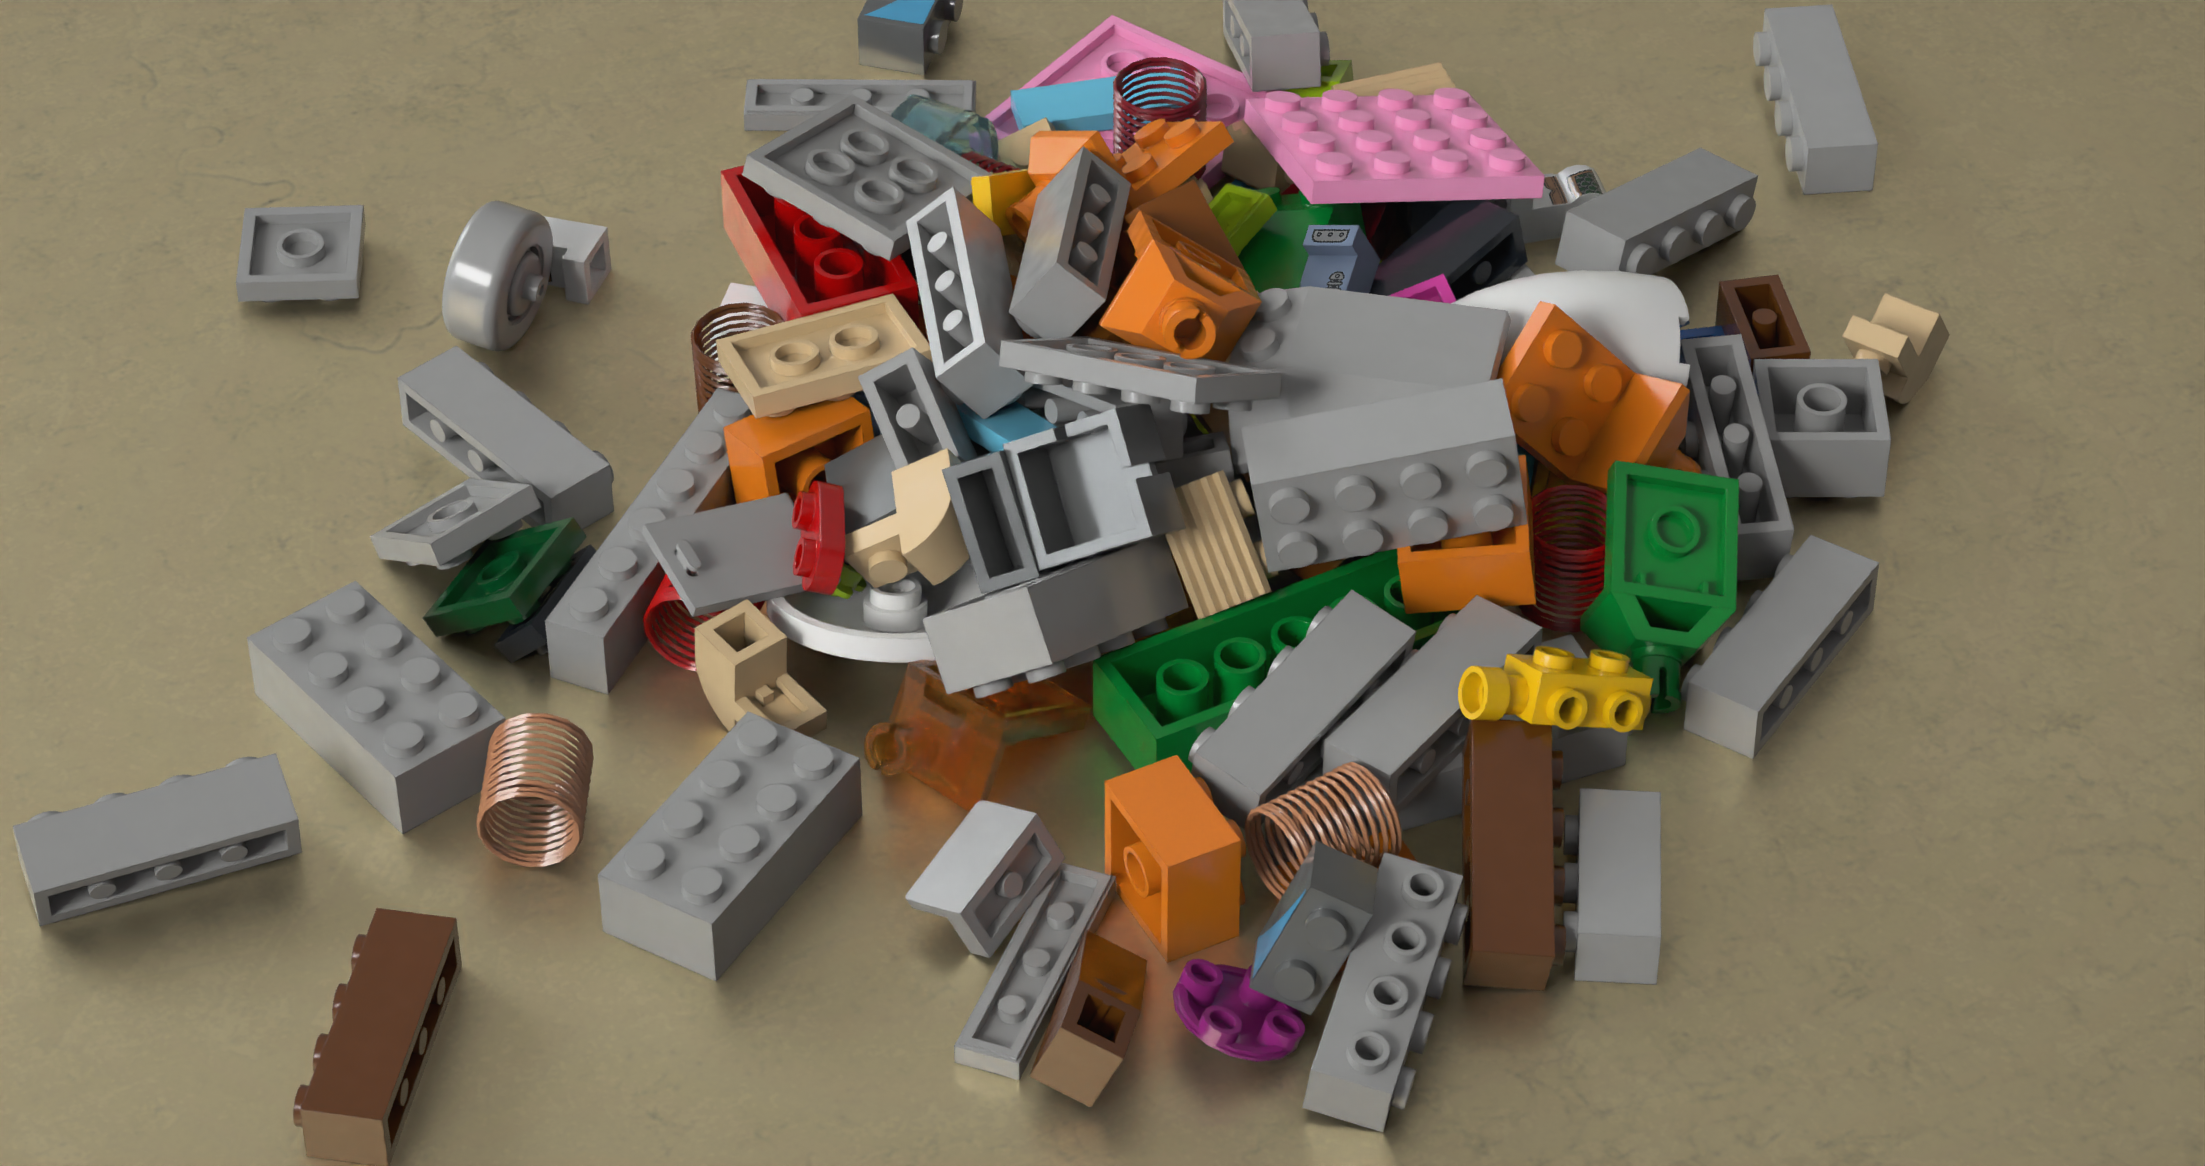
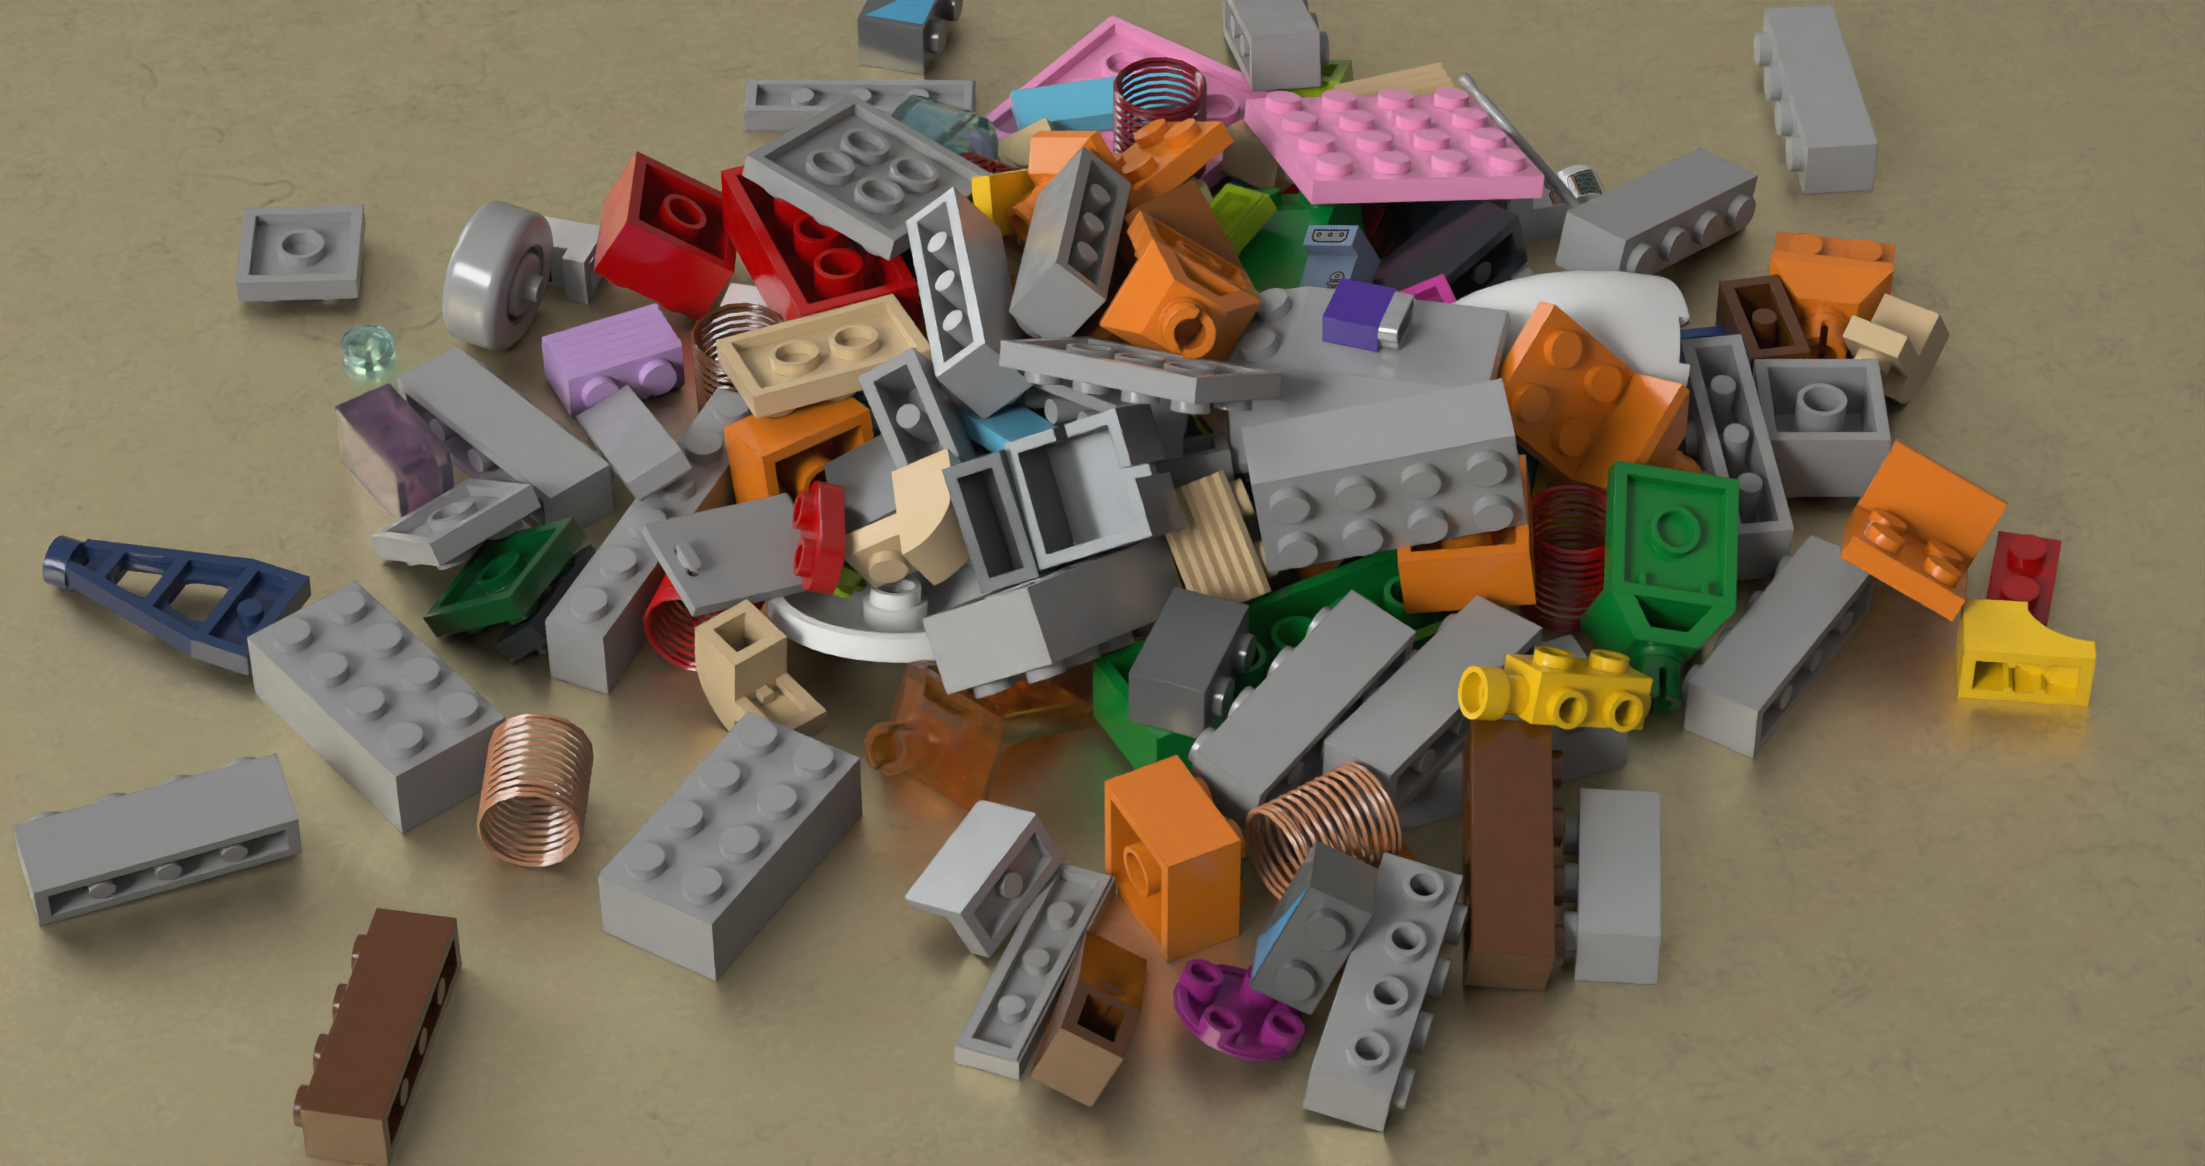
(254, 599): none -> dark blue plate
(368, 351): none -> clear light blue bush
(393, 451): none -> clear purple brick
(610, 353): none -> lavender brick
(634, 443): none -> light grey tile
(665, 238): none -> red brick
(1190, 663): none -> dark grey brick
(1367, 316): none -> dark purple piece
(1503, 123): none -> light grey piece
(1831, 283): none -> orange plate
(1920, 528): none -> orange plate
(2017, 658): none -> yellow arch
(2025, 571): none -> red plate

